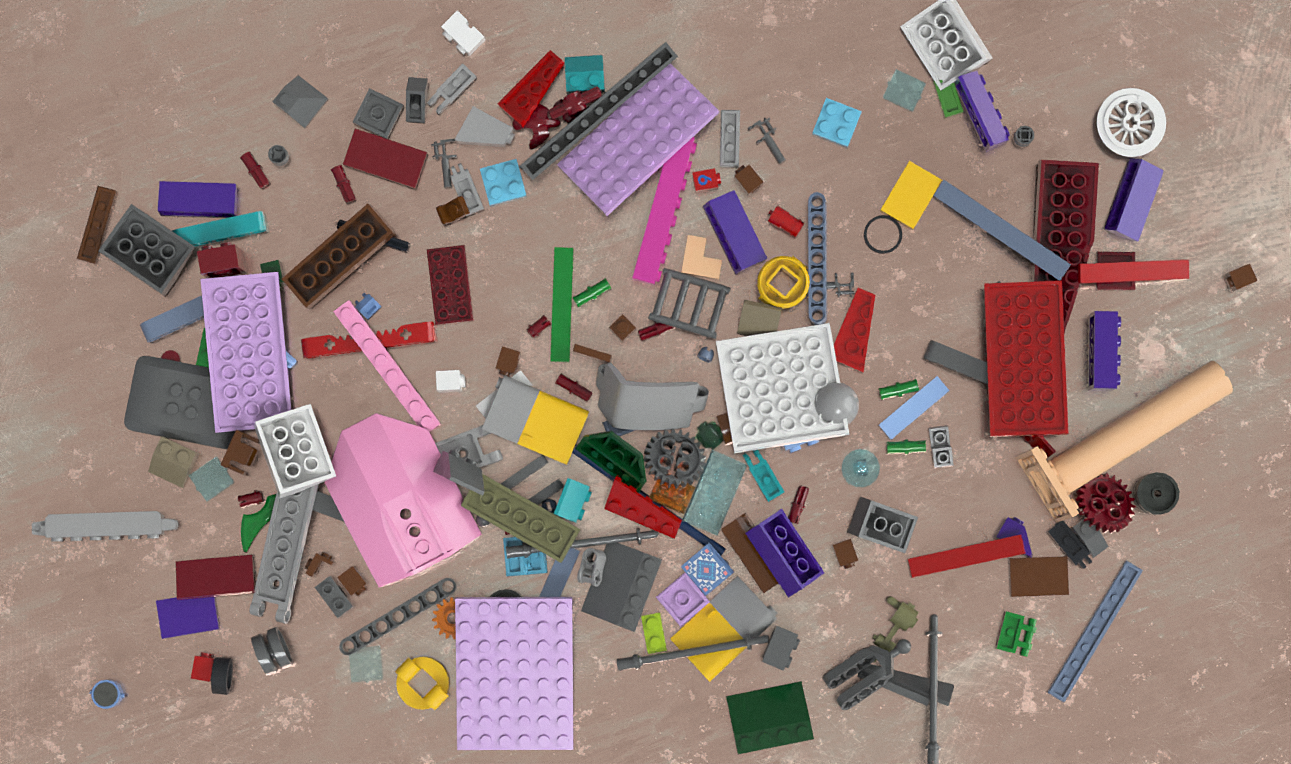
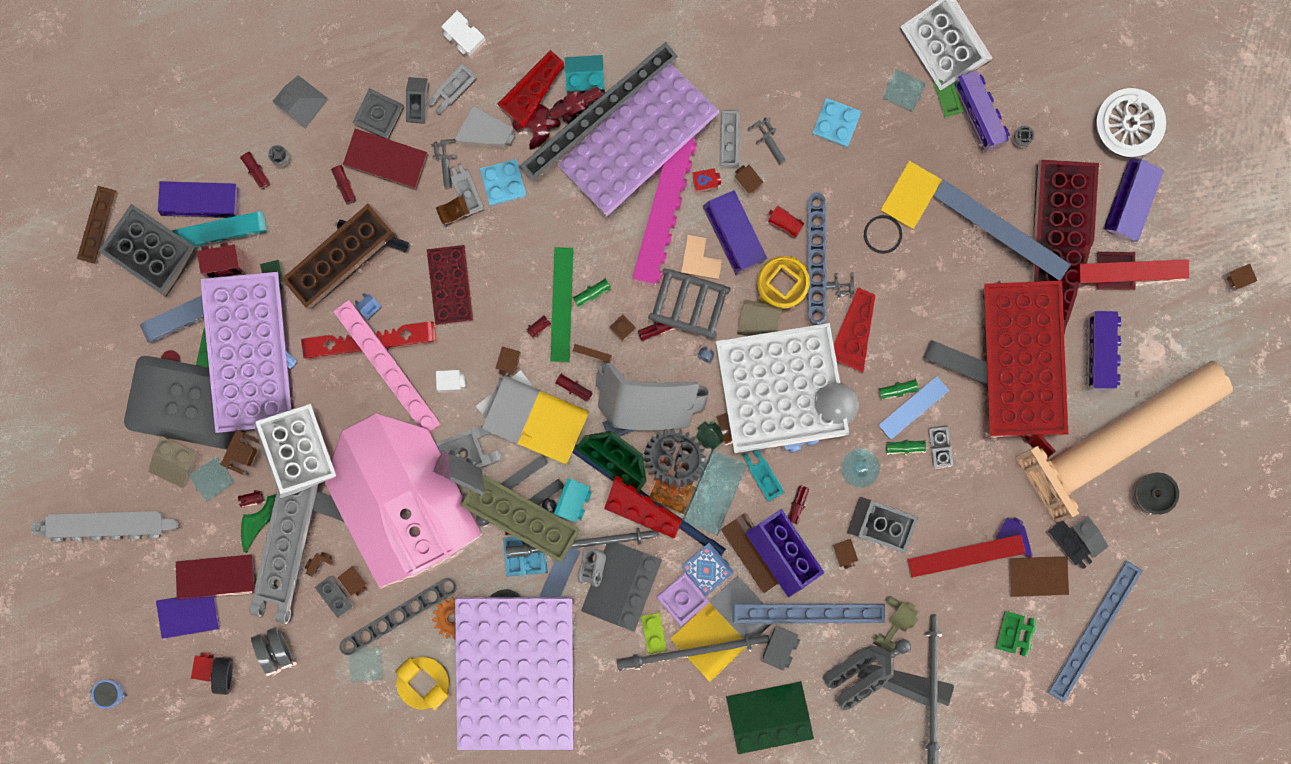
(808, 613): none -> sand blue tile
(1106, 503): dark red gear -> none

